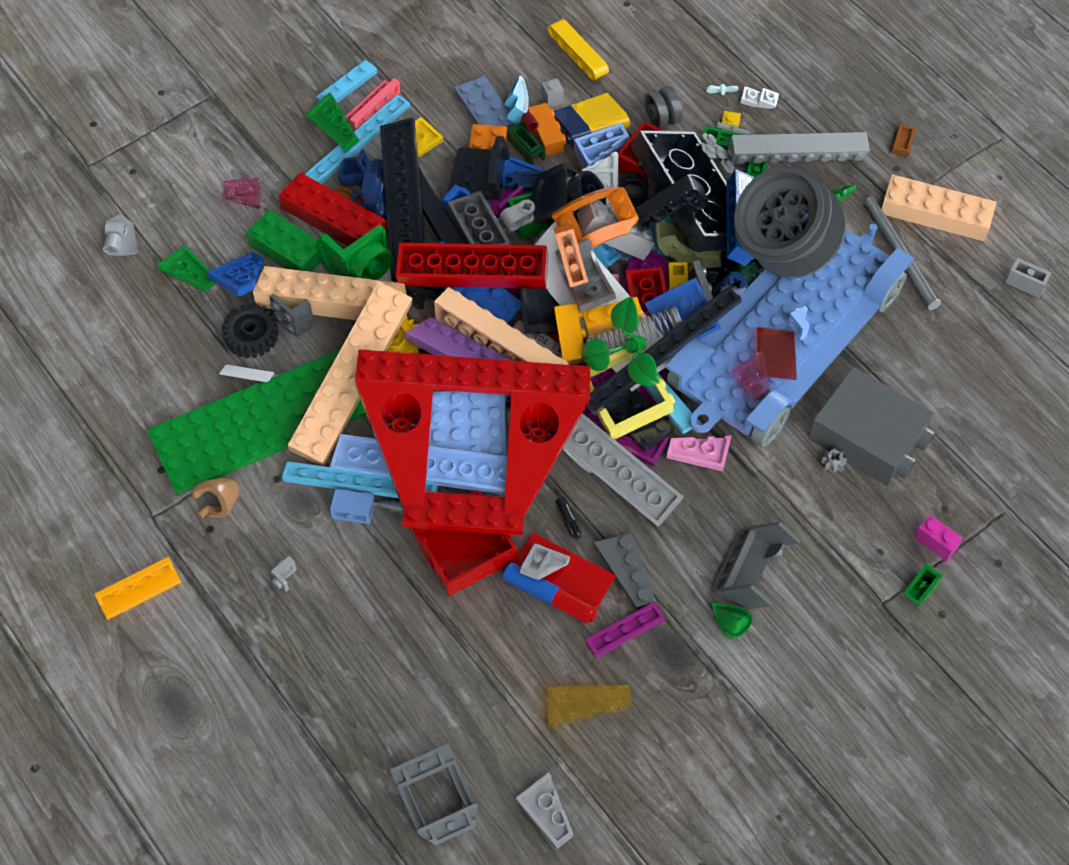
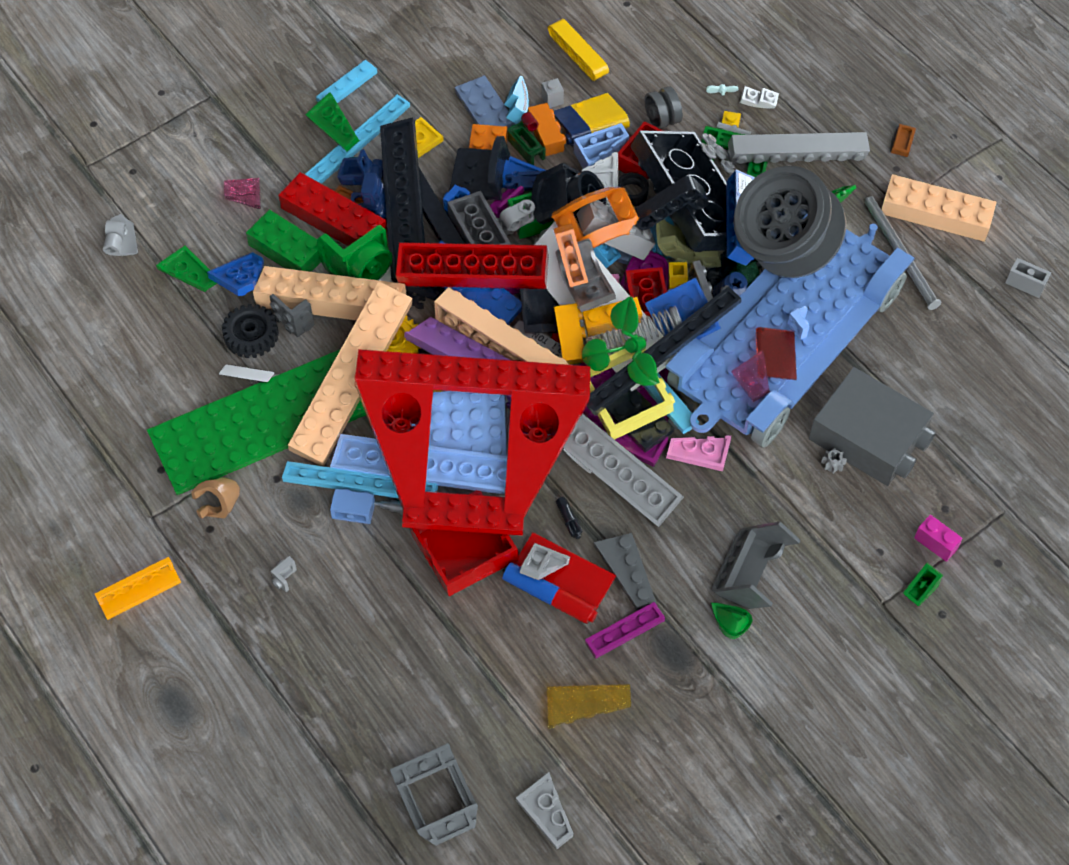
(373, 102): coral fence -> none

